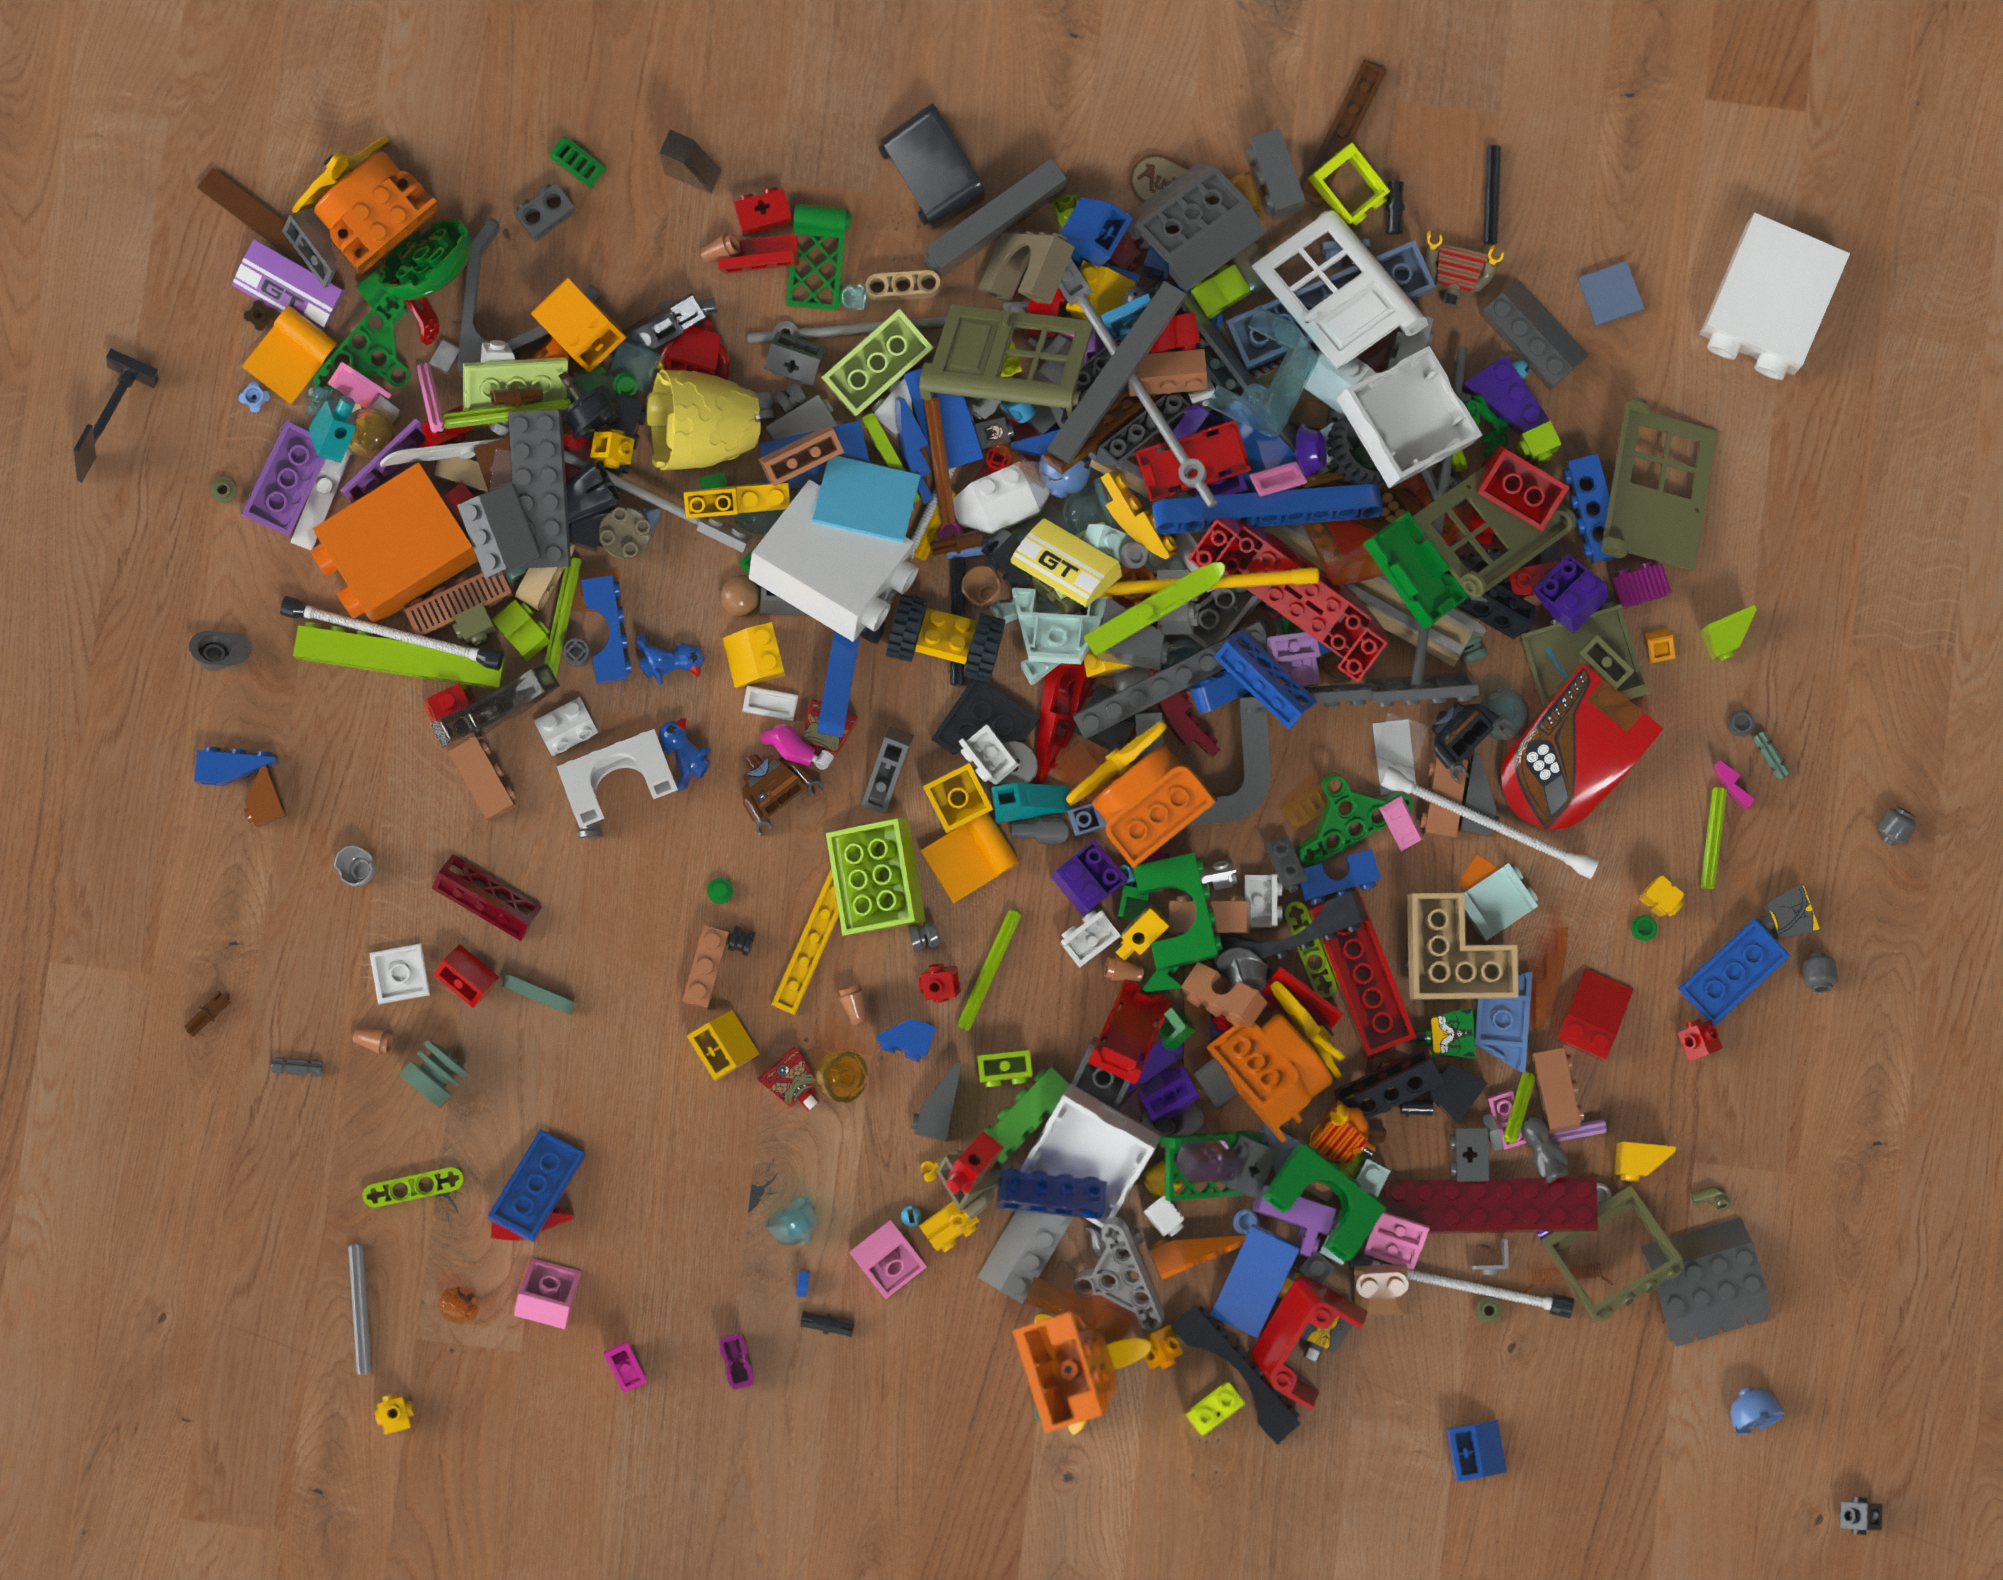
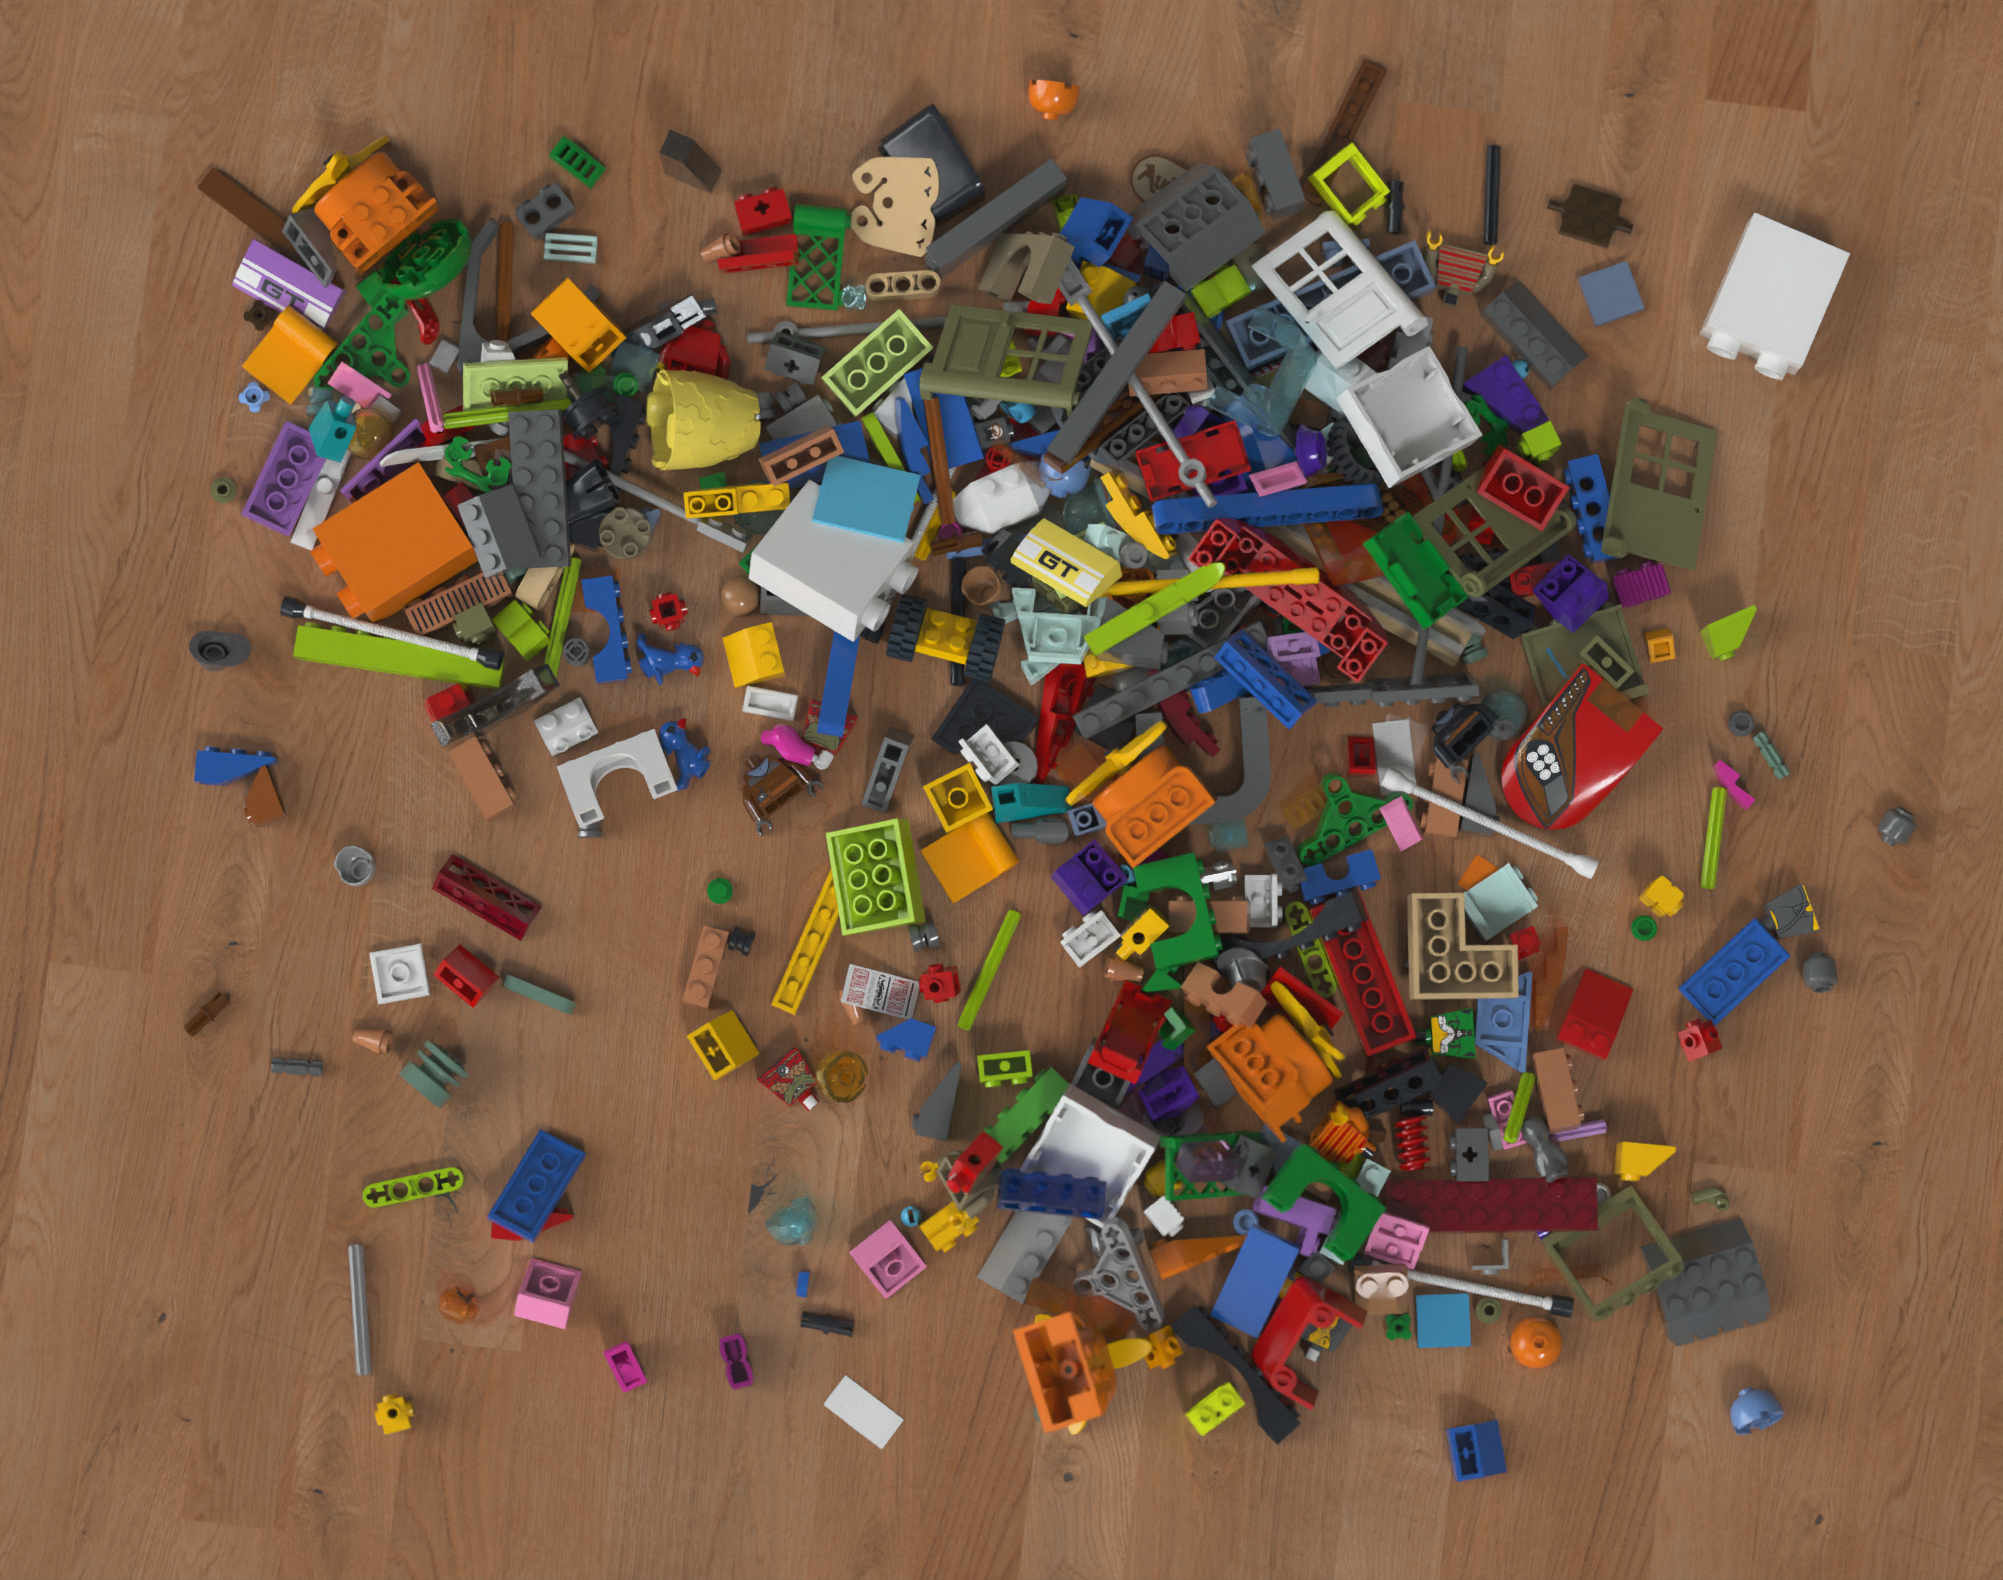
(129, 370): black piece -> none
(497, 475): none -> green helmet
(505, 272): none -> dark orange axle
(570, 238): none -> light aqua tile
(612, 448): yellow brick -> none
(664, 602): none -> red brick
(863, 1412): none -> white sticker
(880, 992): none -> white sticker
(910, 206): none -> tan piece
(1052, 98): none -> orange cylinder
(1229, 836): none -> clear light blue brick
(1361, 757): none -> red slope
(1393, 1321): none -> green plate
(1412, 1143): none -> red piece
(1443, 1320): none -> dark azure tile
(1526, 942): none -> red brick
(1536, 1342): none -> orange cylinder
(1590, 216): none -> dark brown plate
(1860, 1516): black brick -> none

